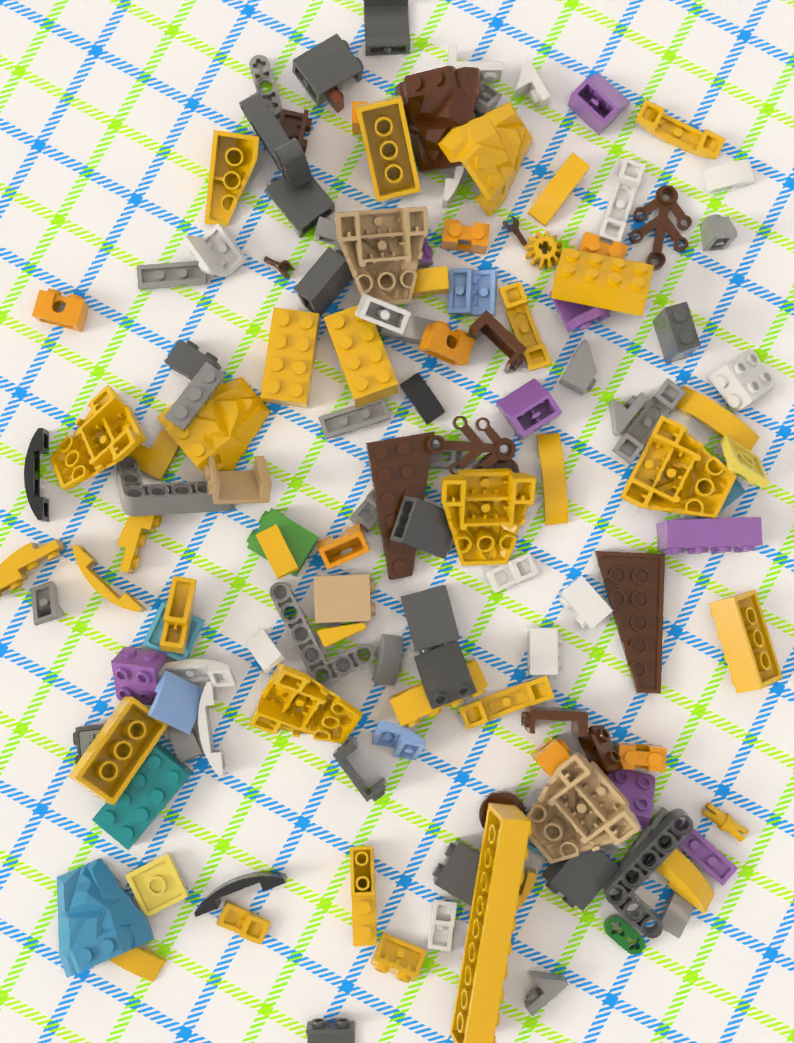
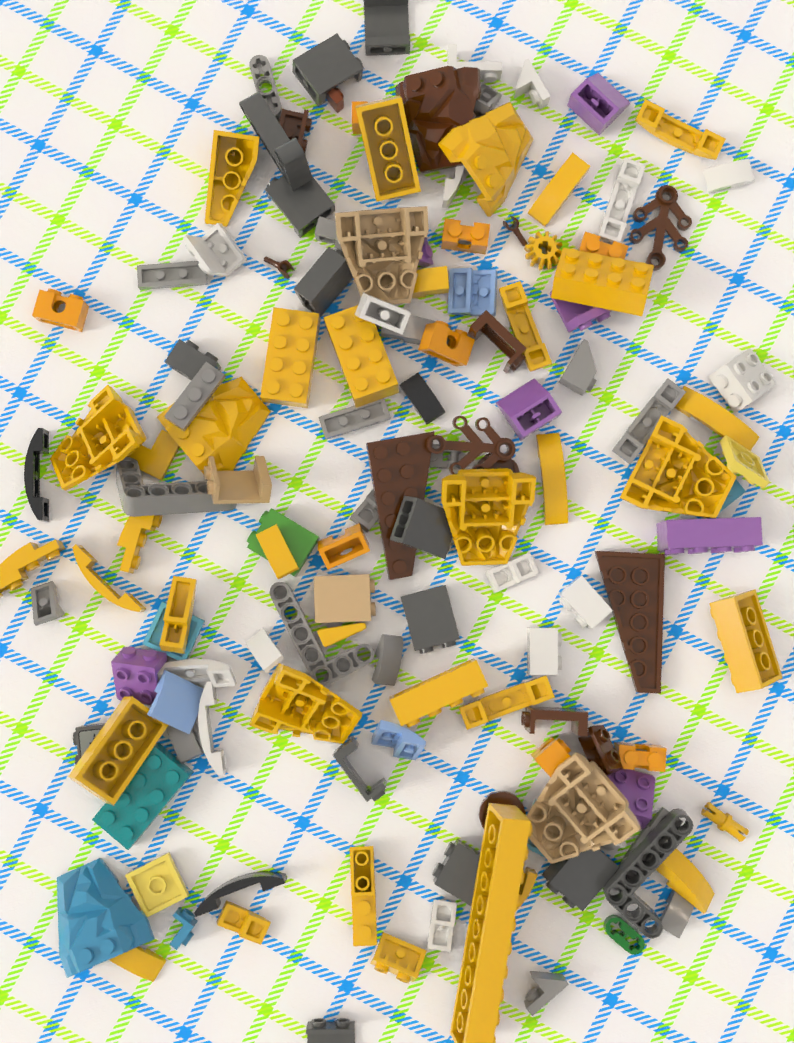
(184, 935): none -> dark azure bracket
(444, 674): dark grey panel -> none
(621, 416): light grey slope -> none
(676, 332): dark grey brick -> none
(707, 856): medium lavender plate -> none
(717, 233): light grey slope -> none

